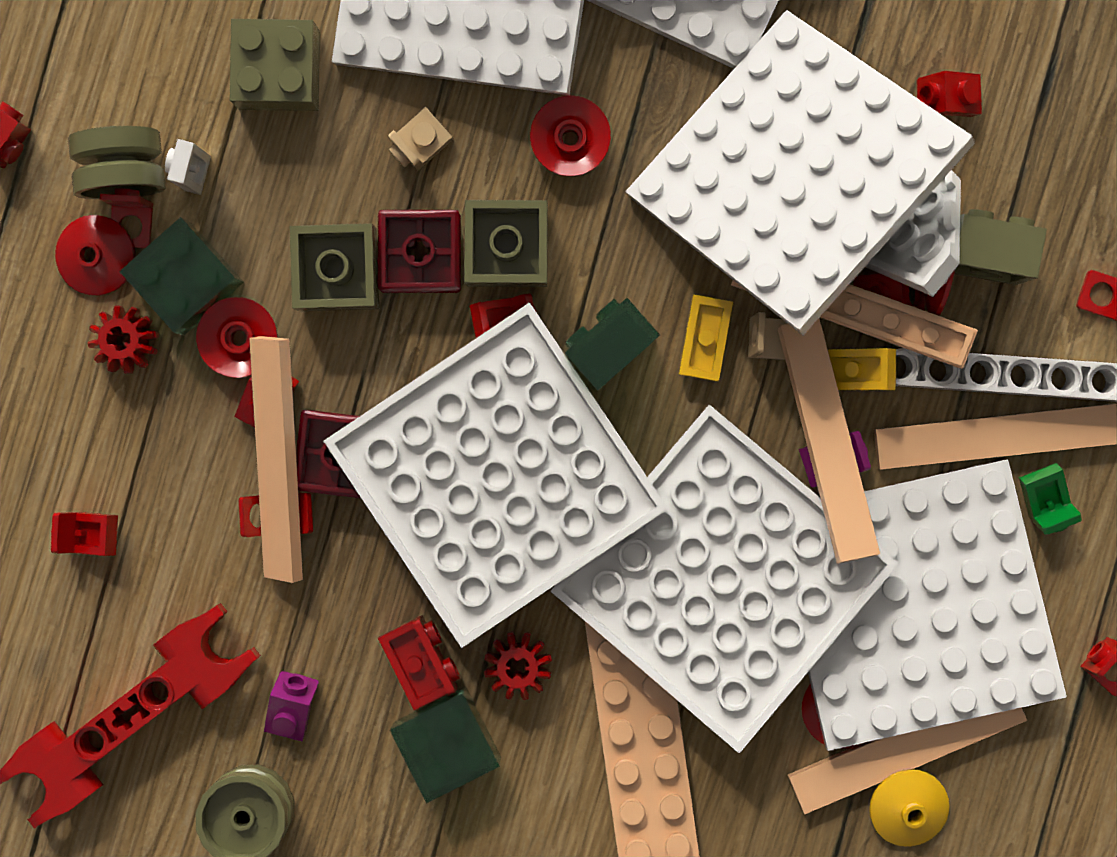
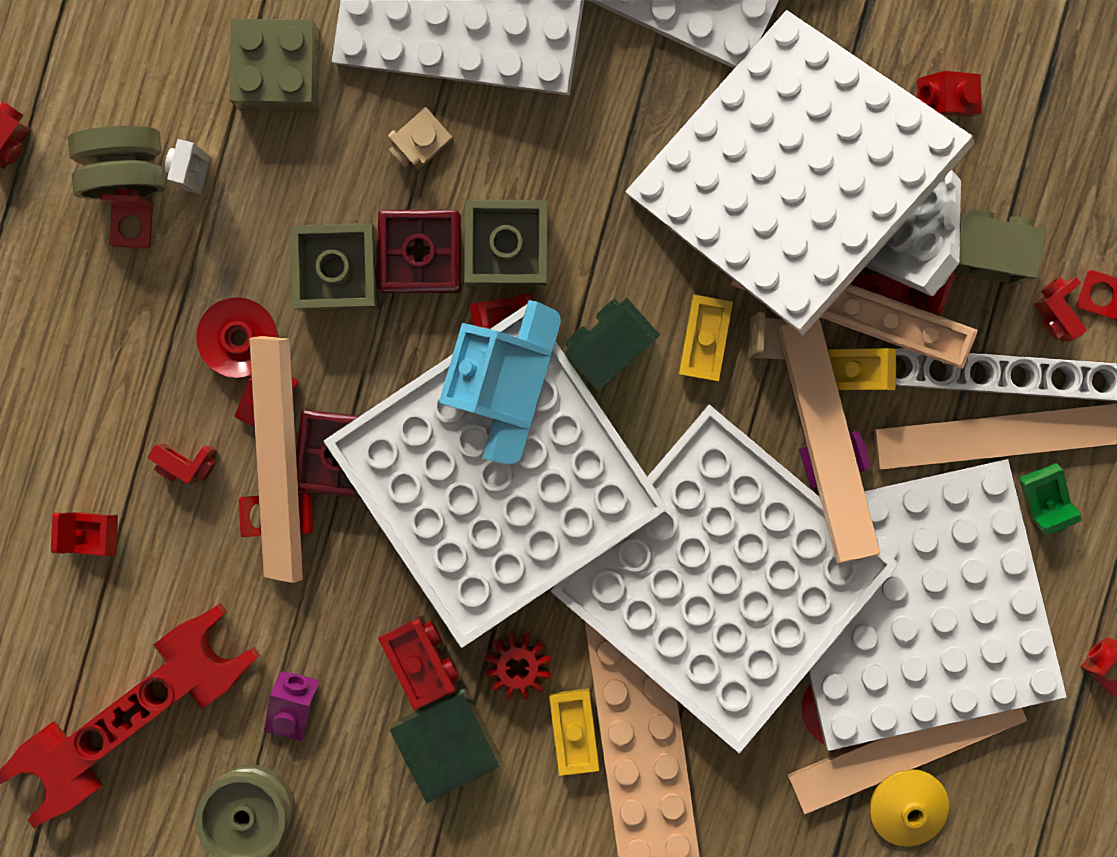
(112, 249): red dish -> none
(117, 355): red gear -> none
(174, 465): none -> red bracket
(181, 276): clear green brick -> none
(502, 378): none -> medium azure plate
(570, 115): red dish -> none
(574, 732): none -> yellow plate
(1059, 317): none -> red bracket

